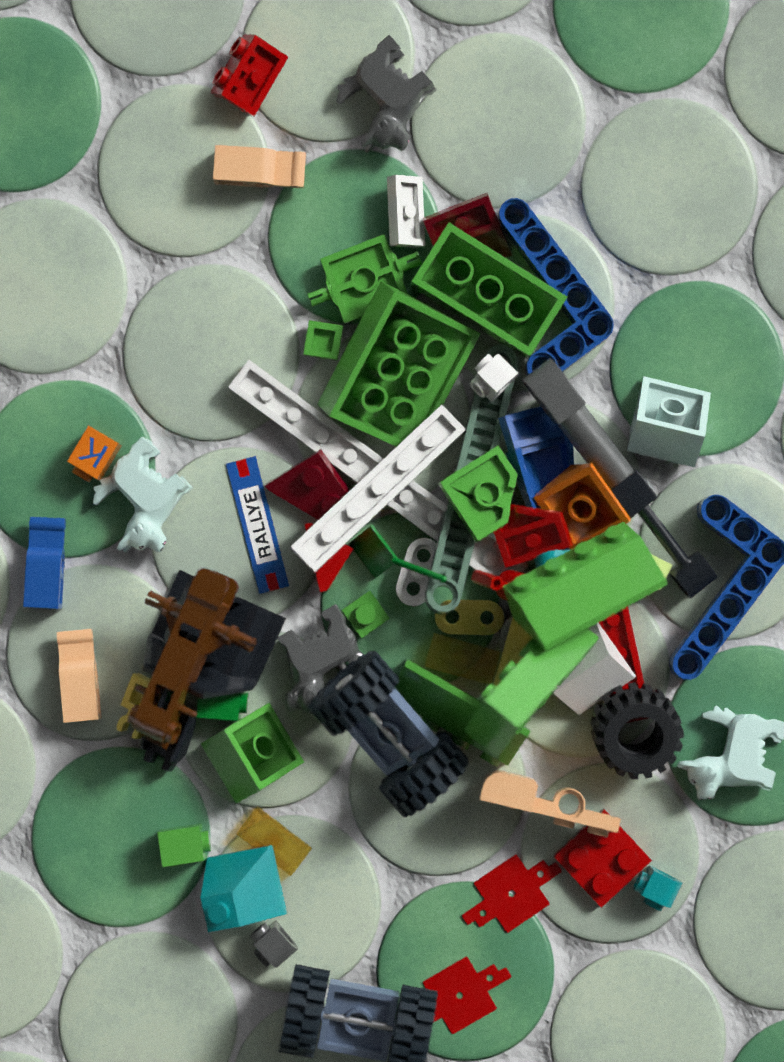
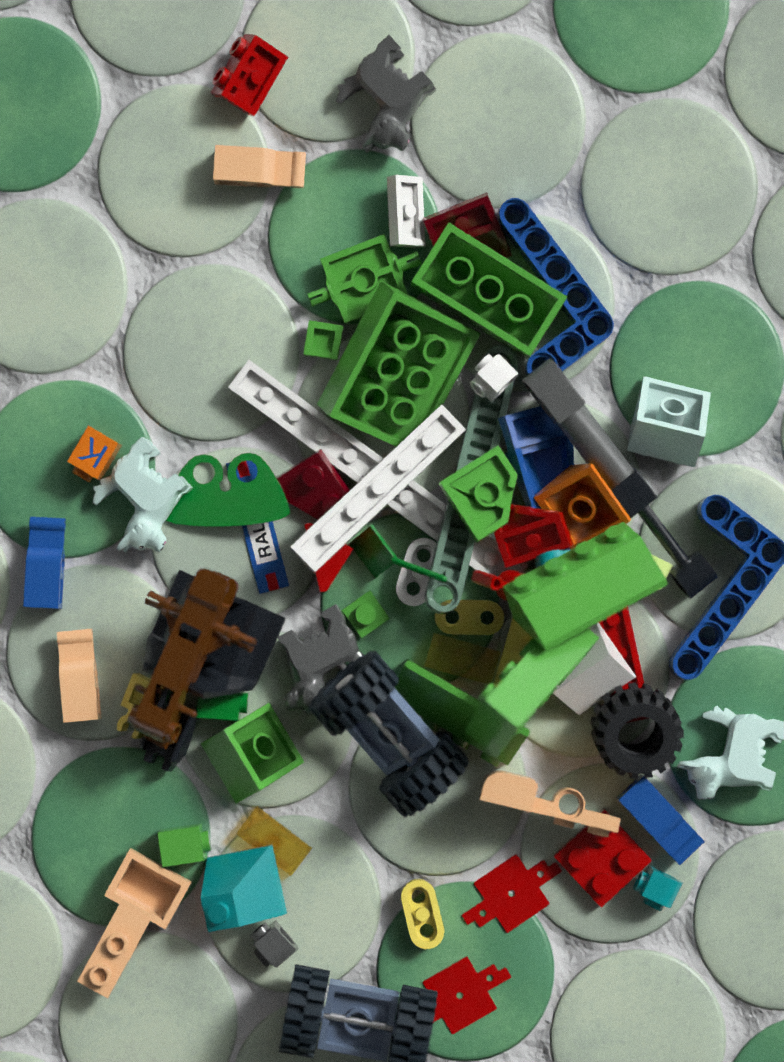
(144, 895): none -> light nougat plate
(241, 505): none -> green piece
(422, 913): none -> light yellow plate
(660, 819): none -> blue piece

